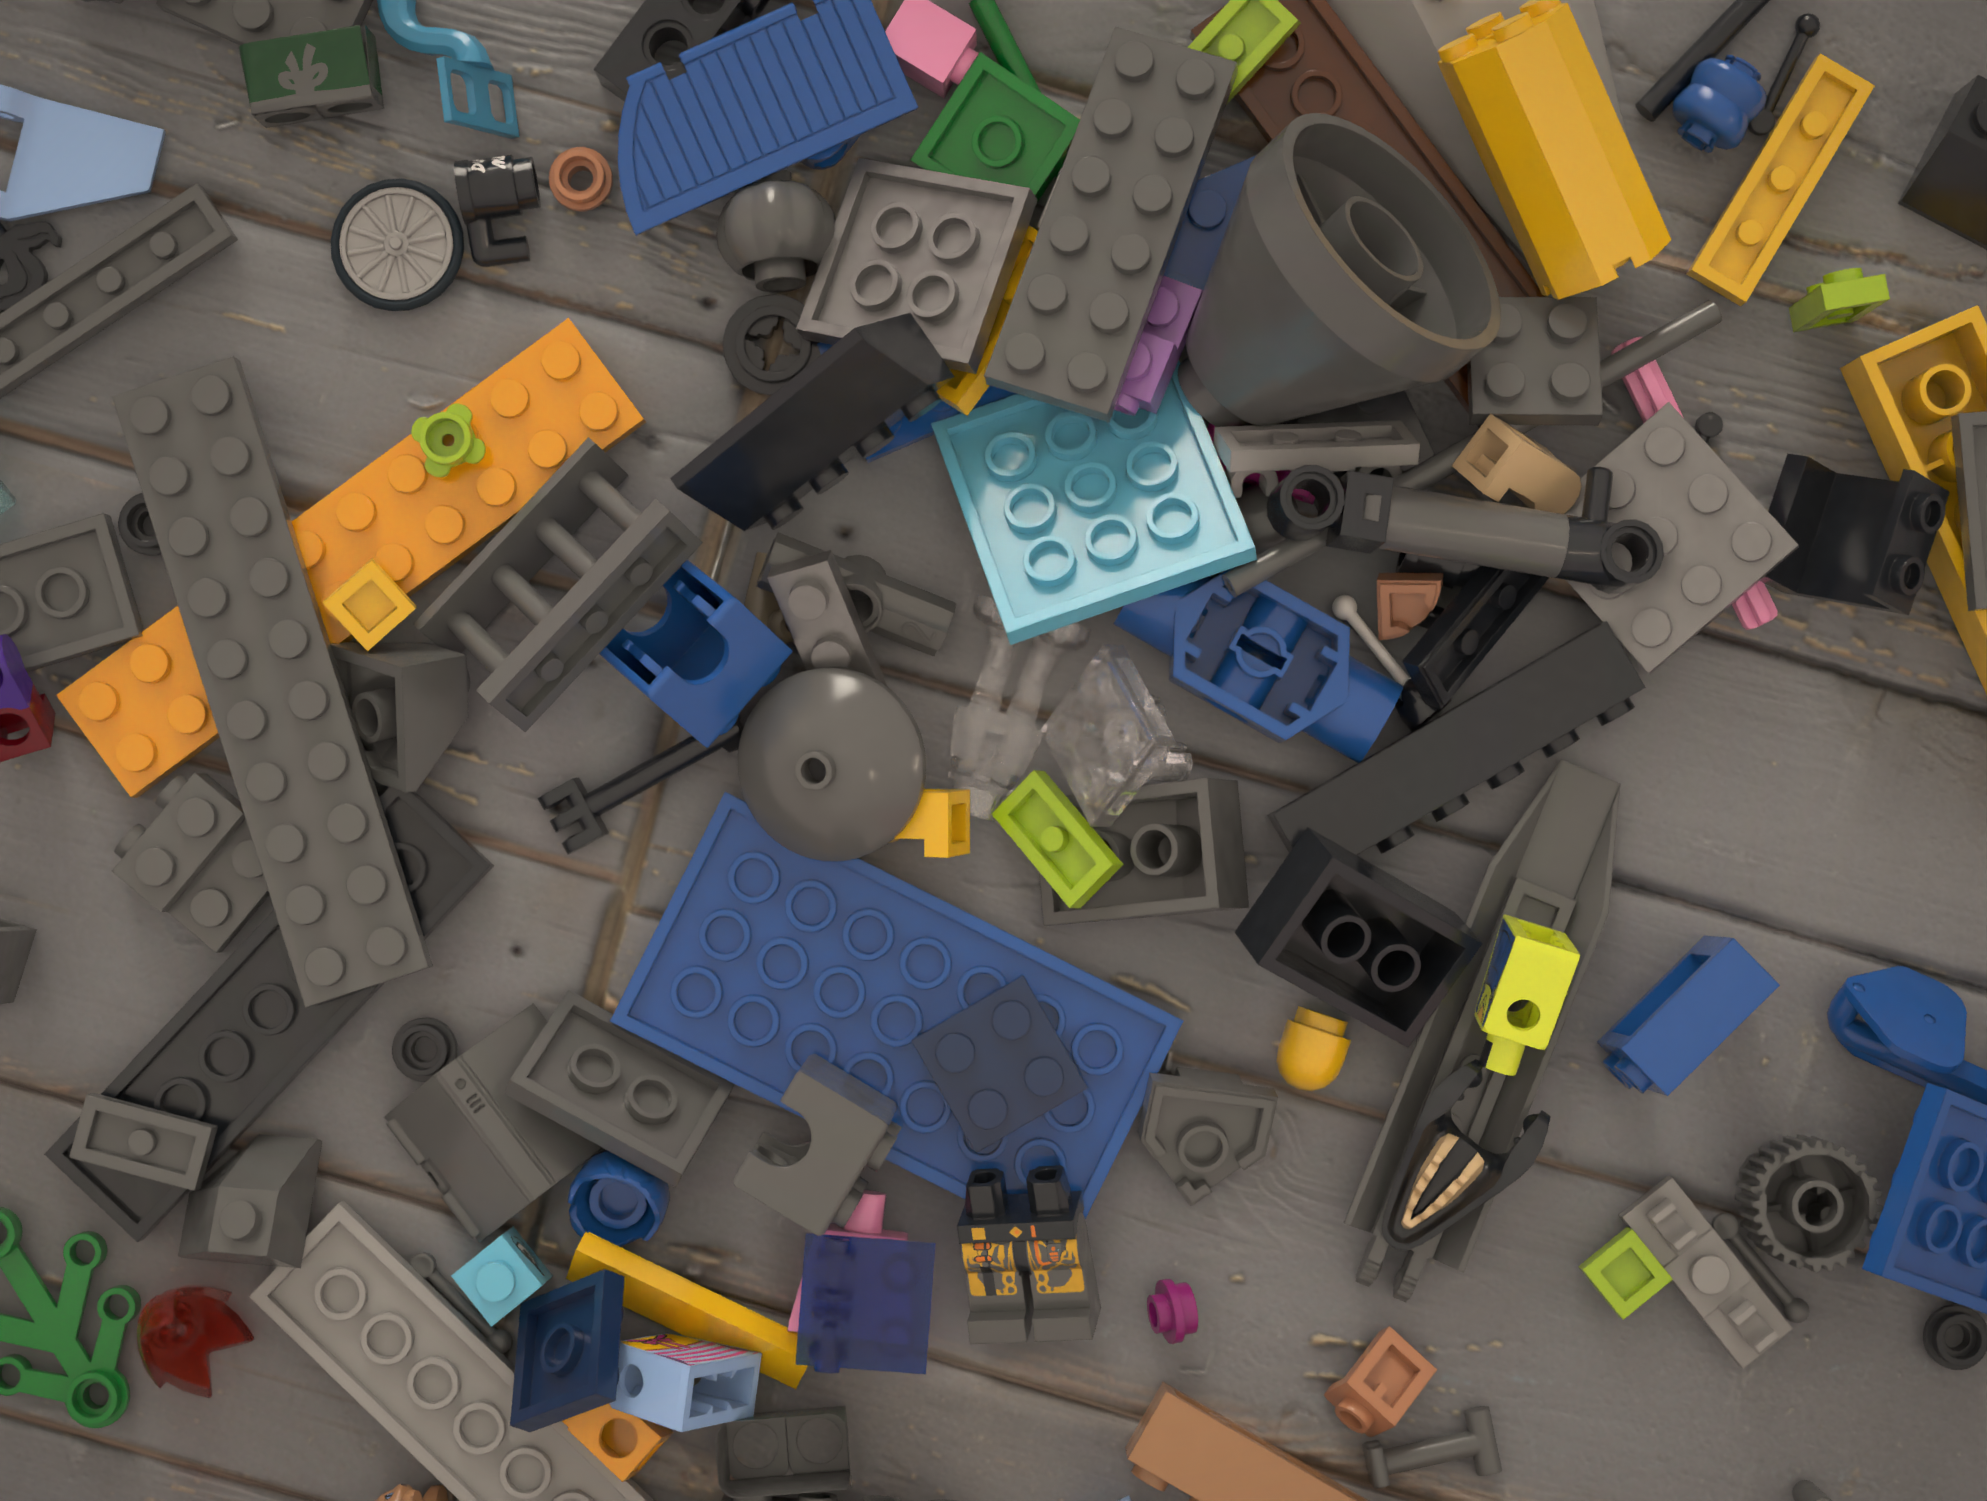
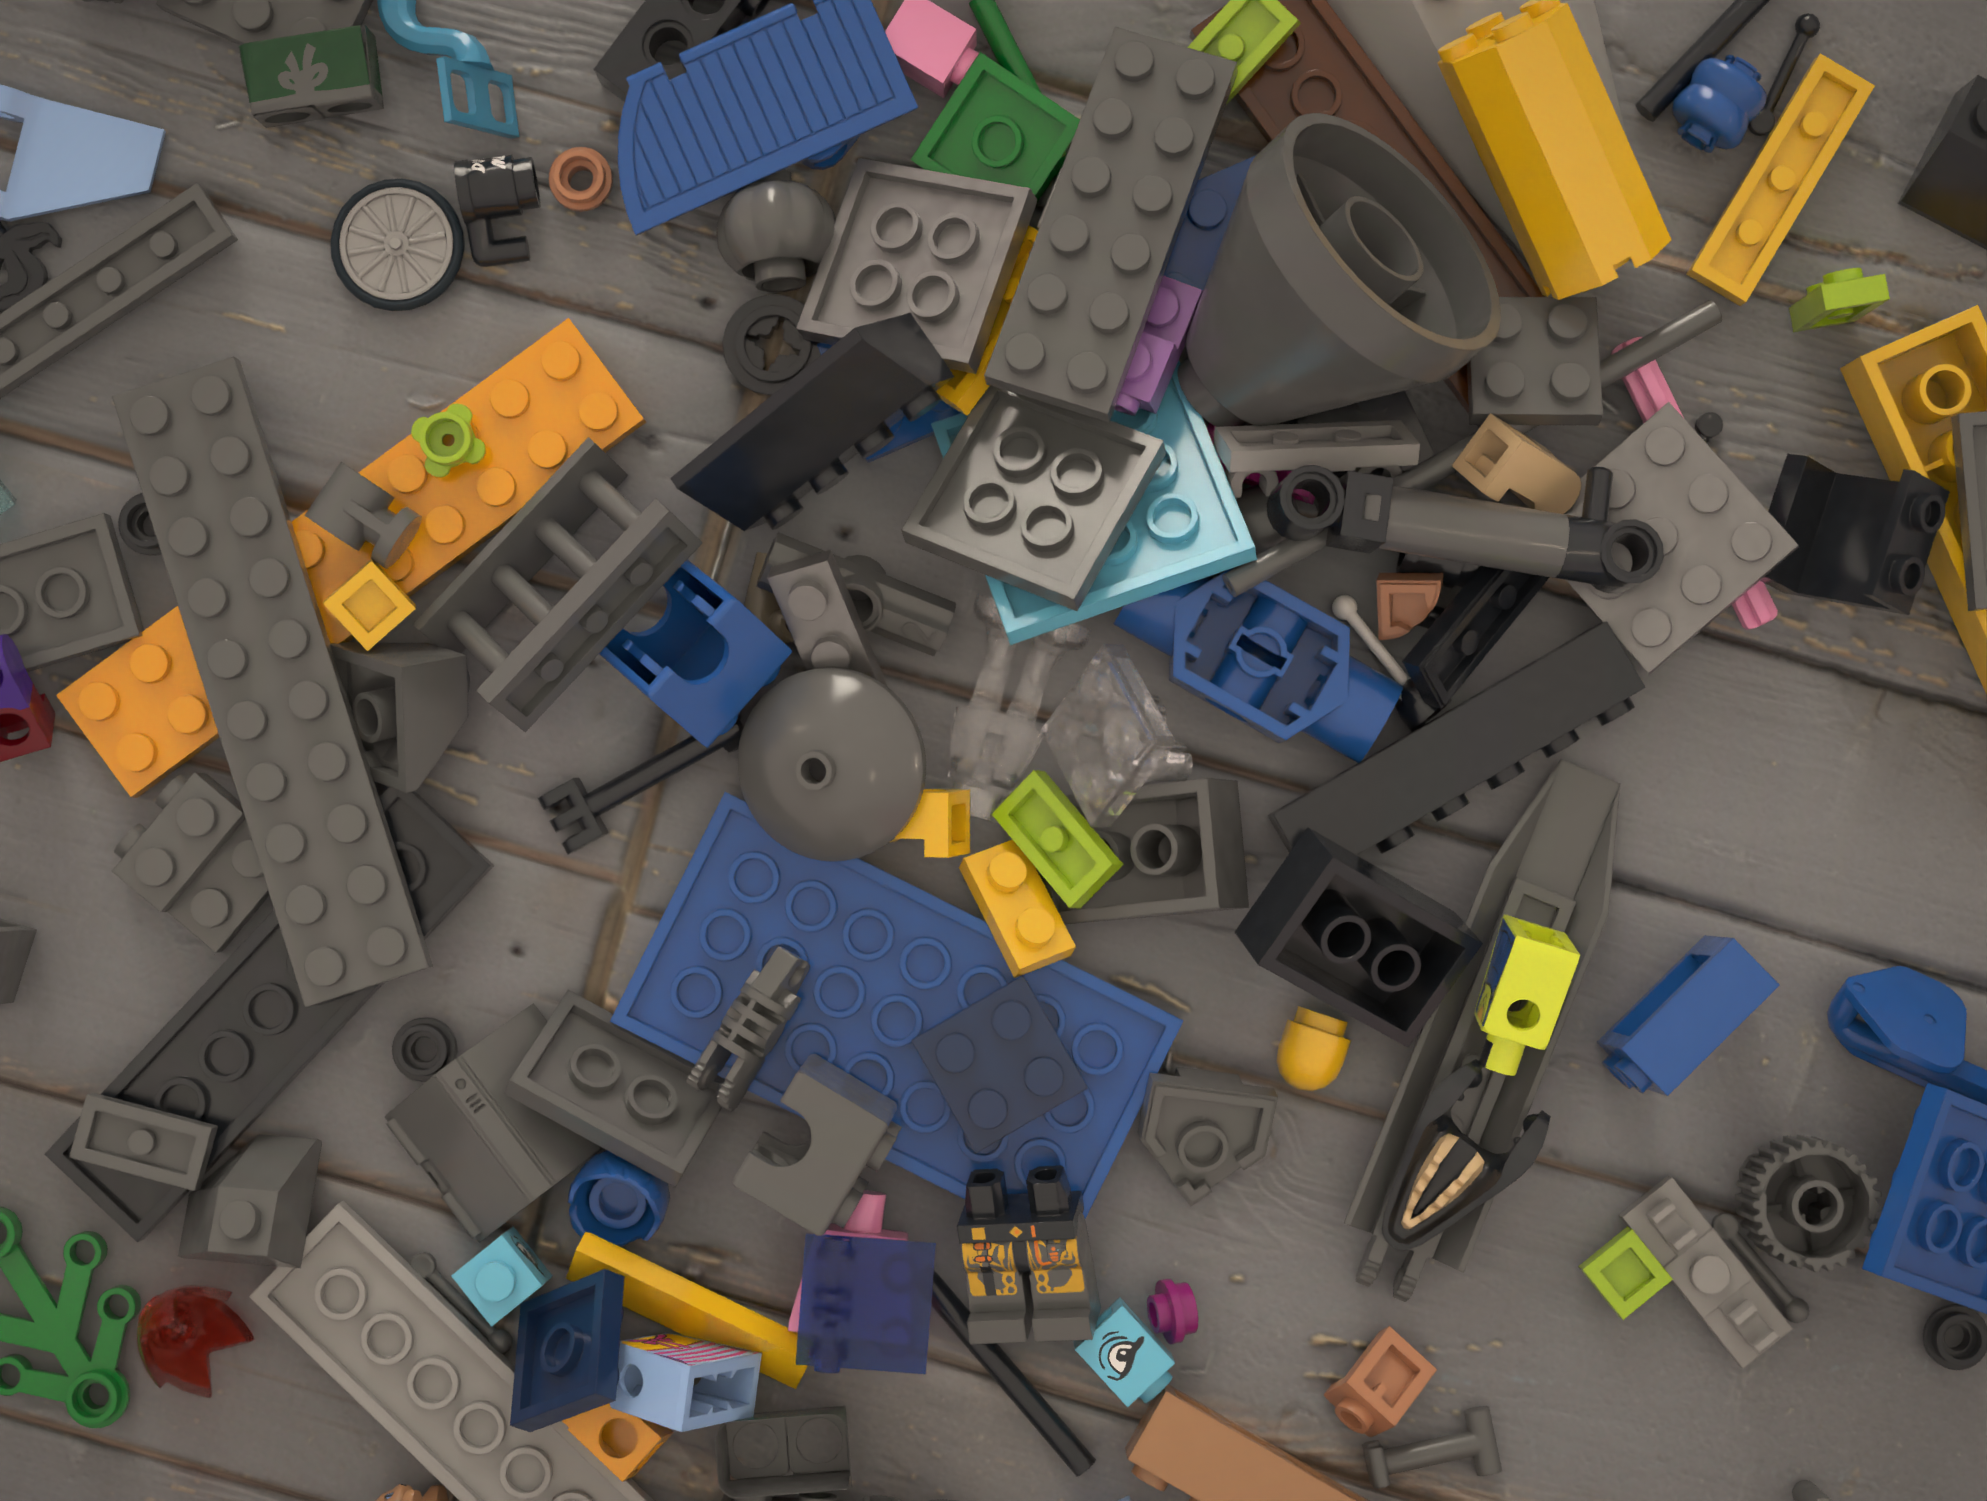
(359, 512): none -> dark grey piece
(751, 1027): none -> dark grey hinge
(1012, 1382): none -> black bar
(1017, 908): none -> yellow plate
(1034, 495): none -> dark grey plate
(1127, 1355): none -> medium azure brick

